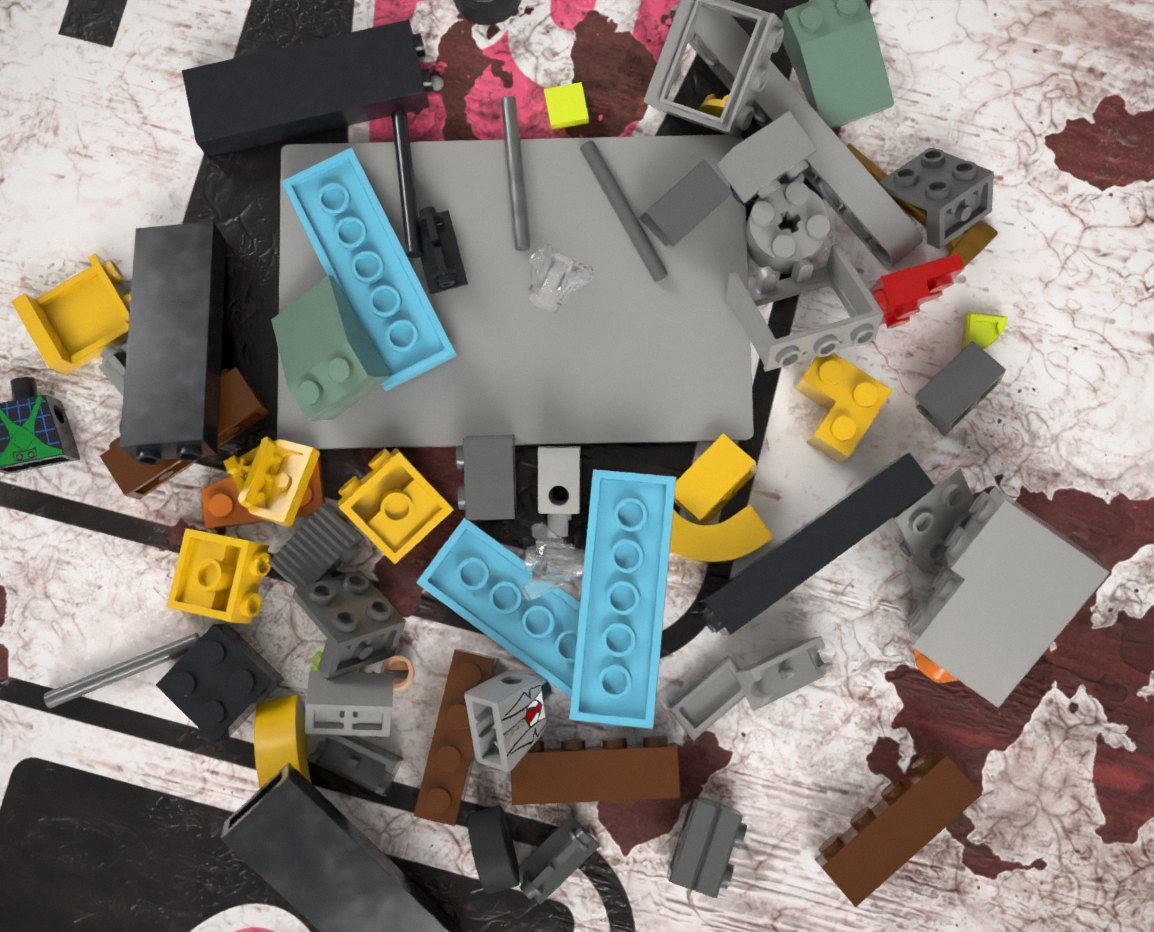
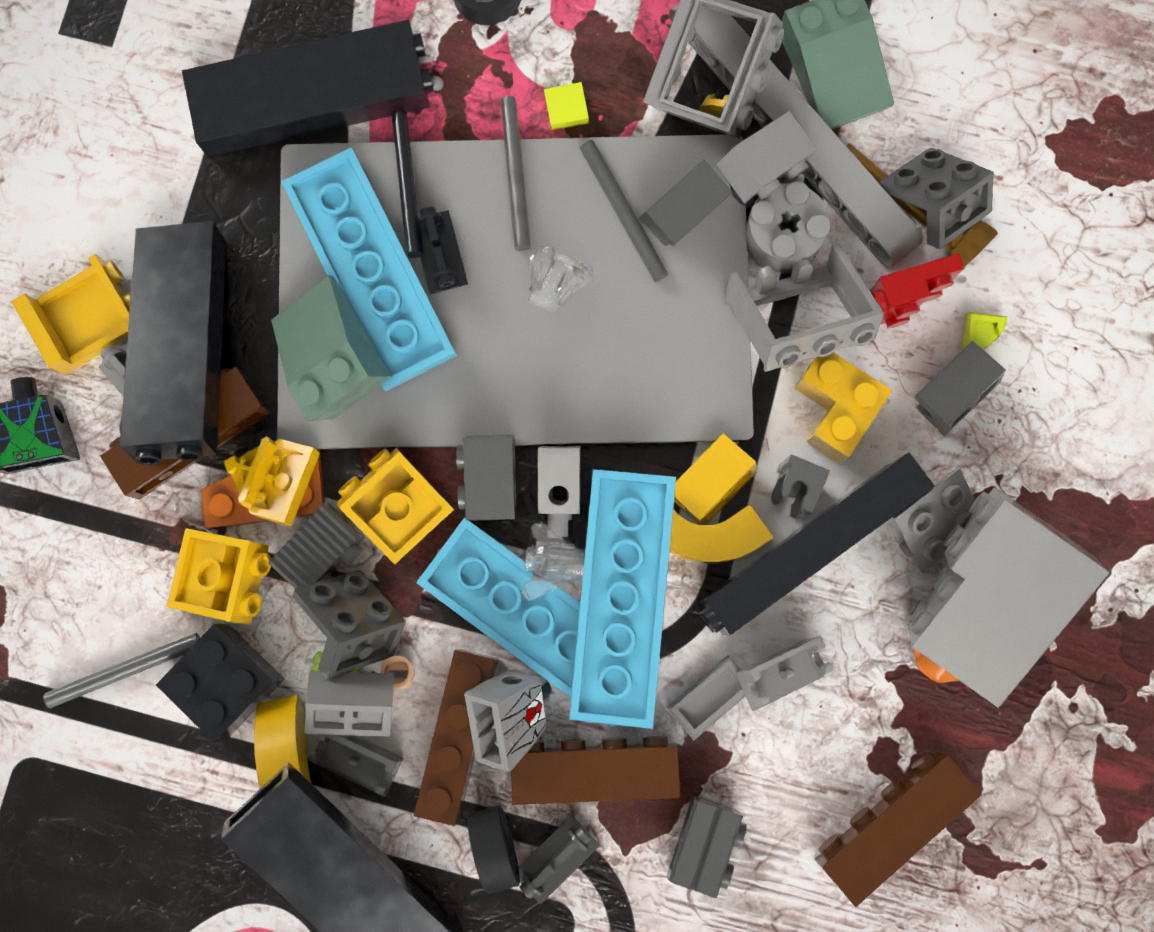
(800, 481): none -> dark grey hinge

